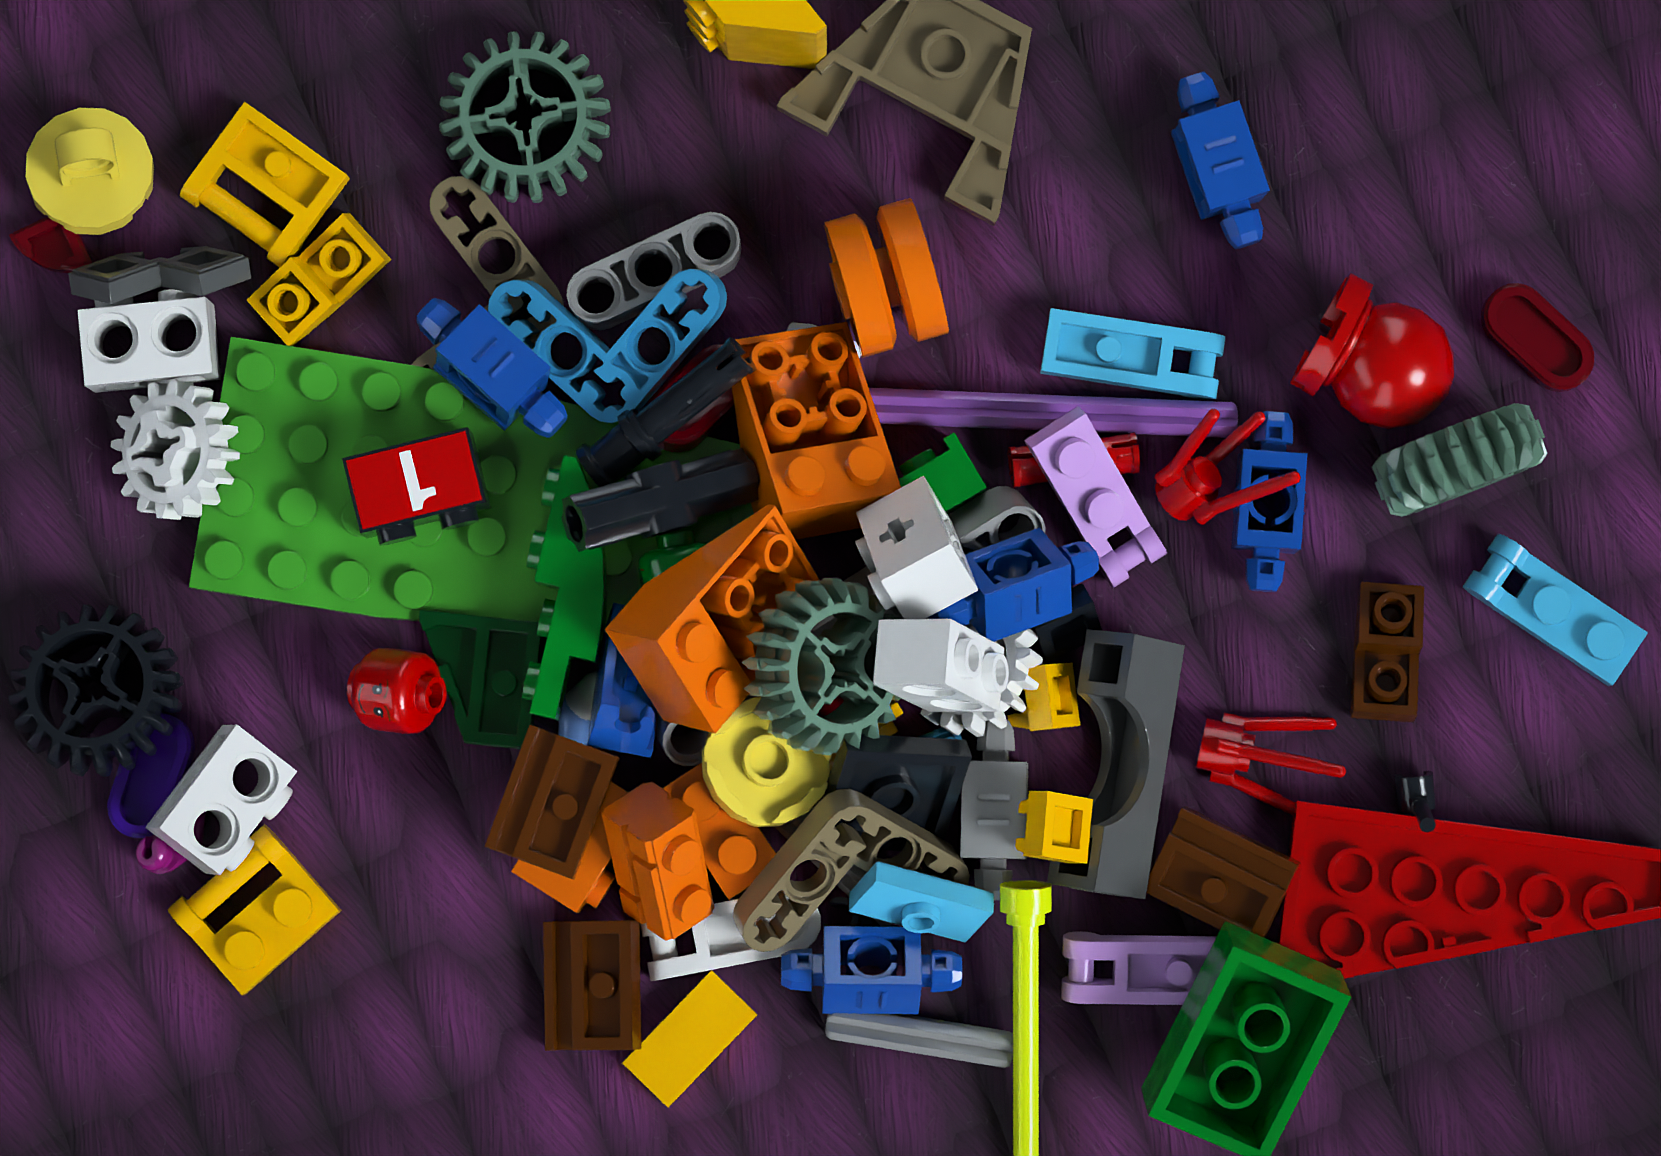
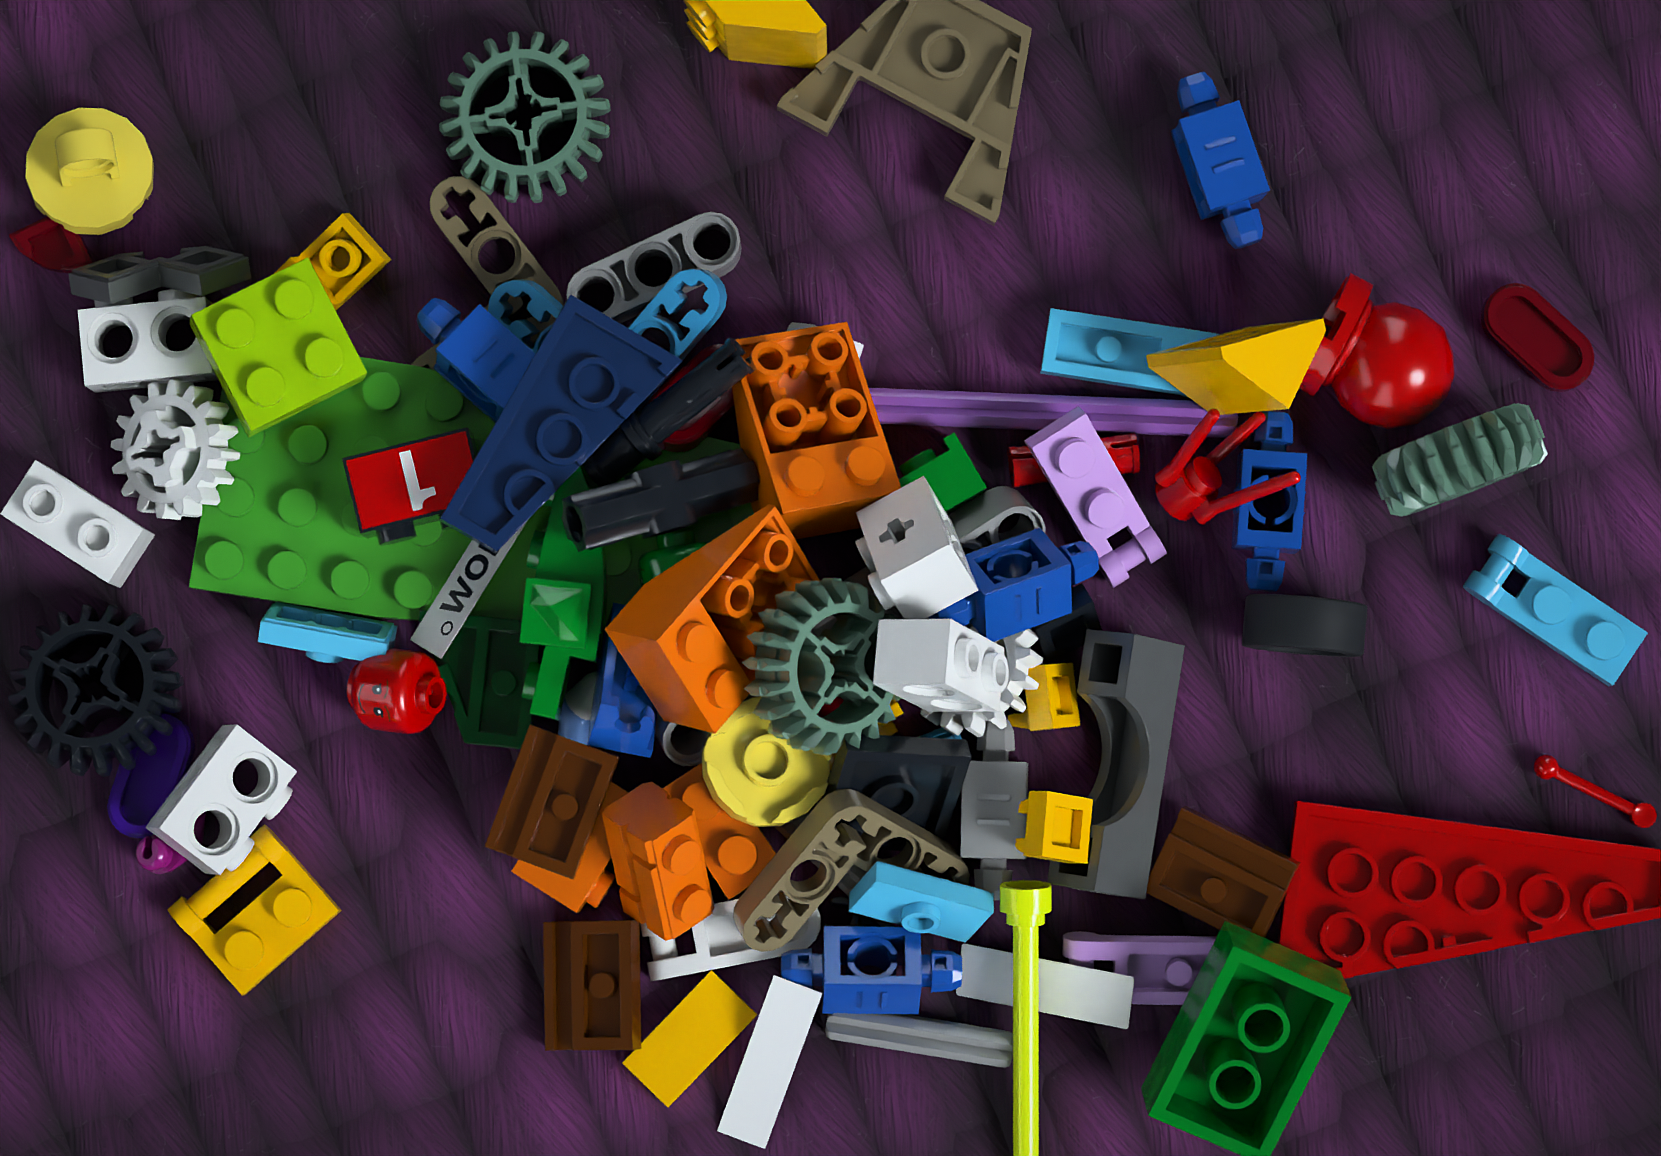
(77, 524): none -> white brick
(277, 168): yellow plate -> none
(277, 347): none -> lime brick
(326, 634): none -> medium azure plate
(459, 596): none -> white sticker
(556, 613): none -> green tile
(562, 410): none -> dark blue wing
(769, 1061): none -> white sticker
(883, 278): orange wheel -> none
(1063, 987): none -> white sticker
(1229, 749): red plant -> none
(1244, 367): none -> yellow slope
(1304, 625): none -> black tyre
(1387, 652): reddish brown slope -> none
(1417, 796): black hand -> none
(1640, 814): none -> red hinge

